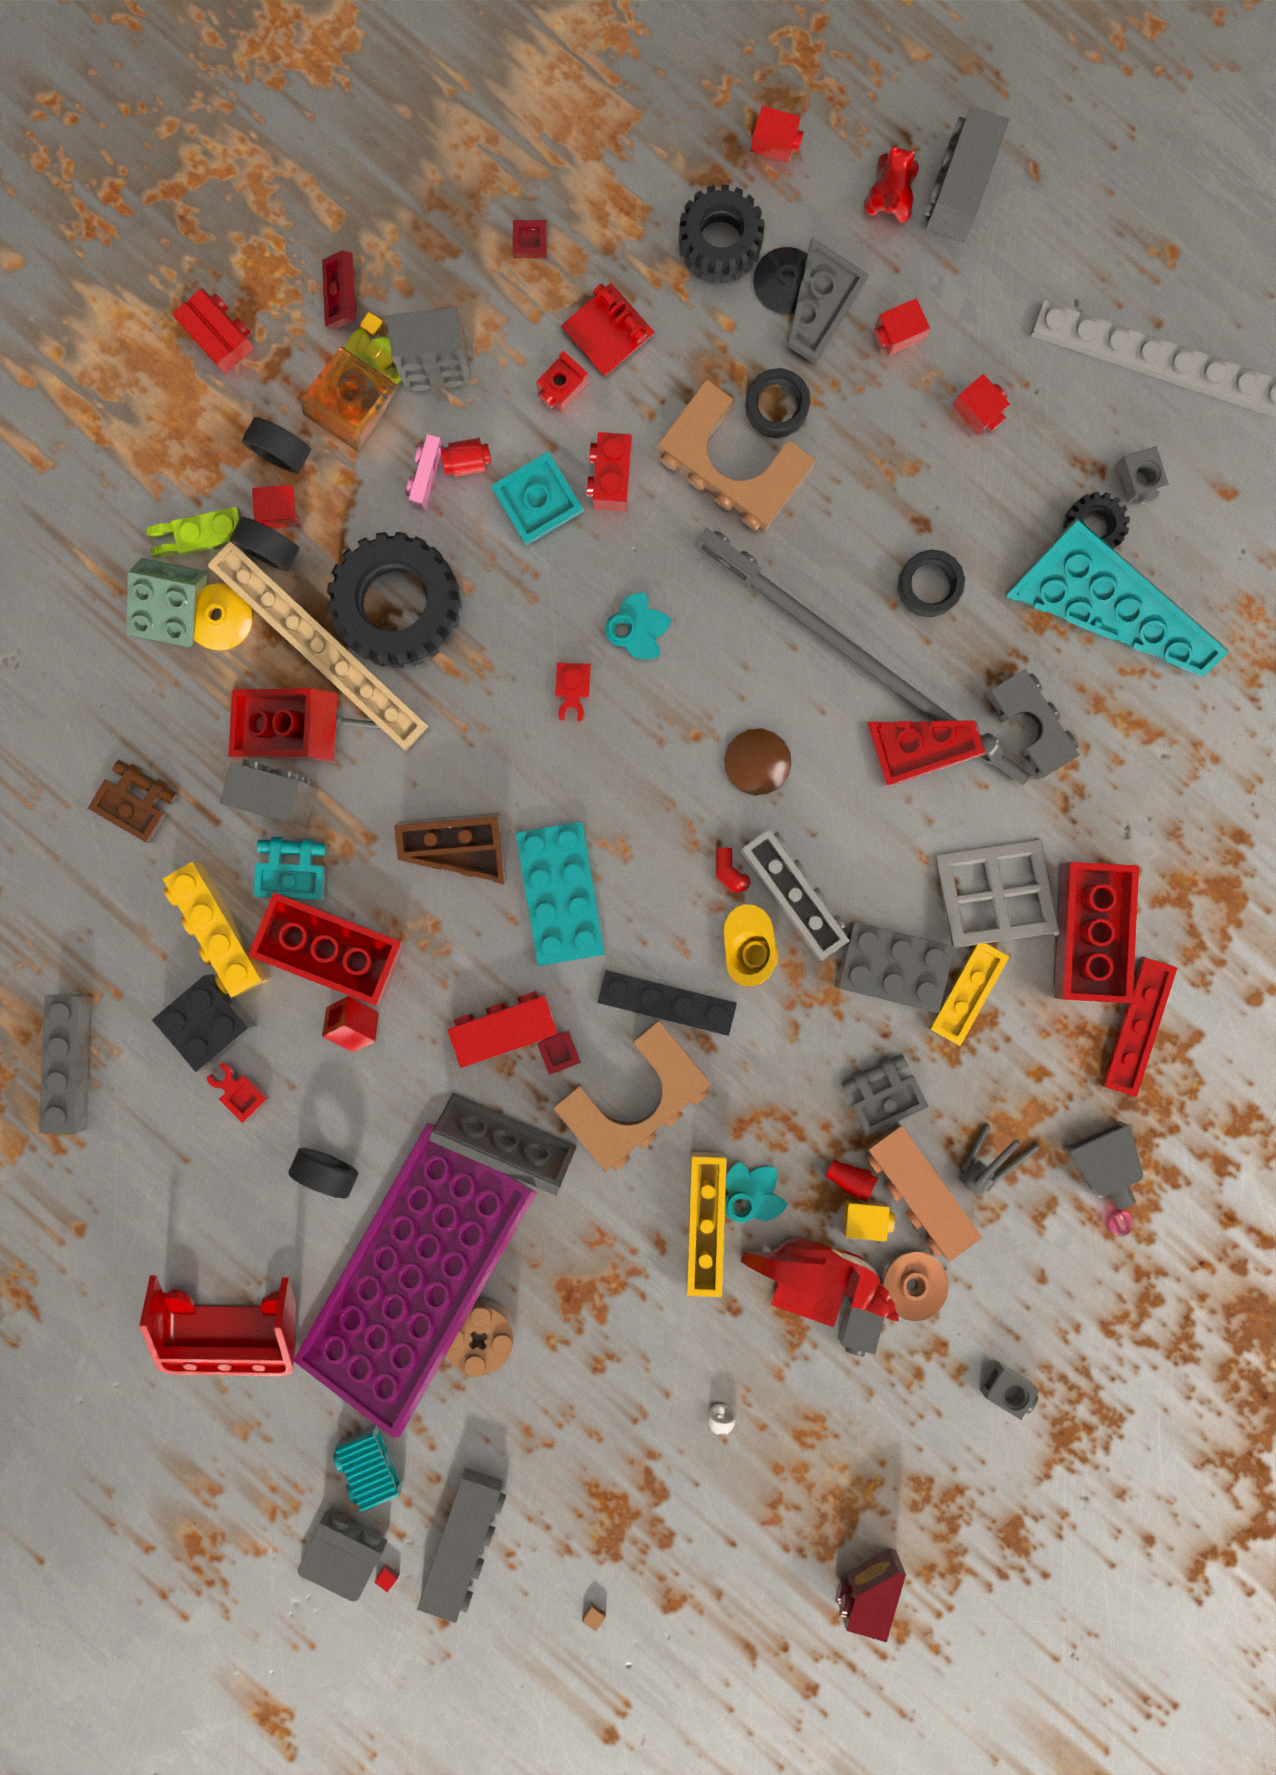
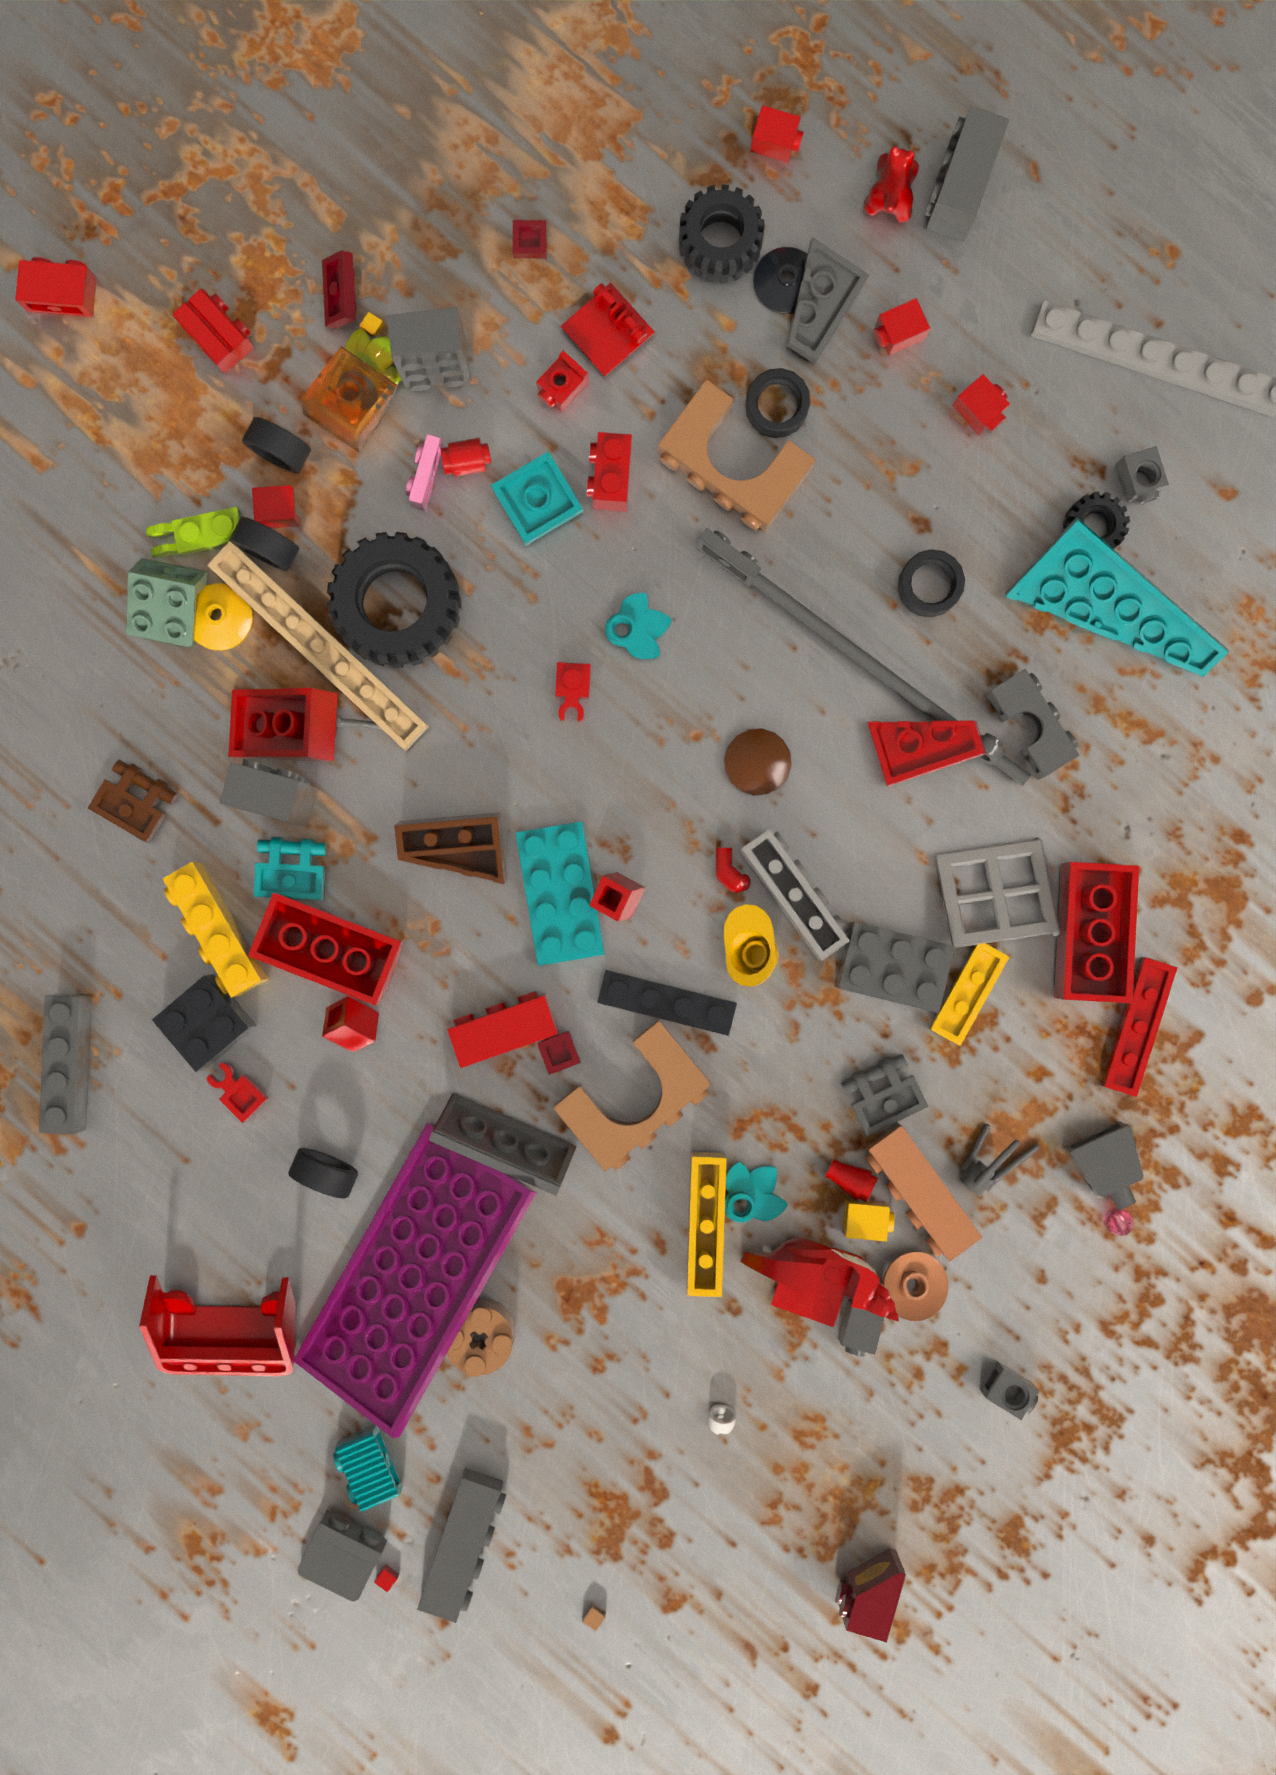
(56, 287): none -> red brick
(617, 896): none -> red brick

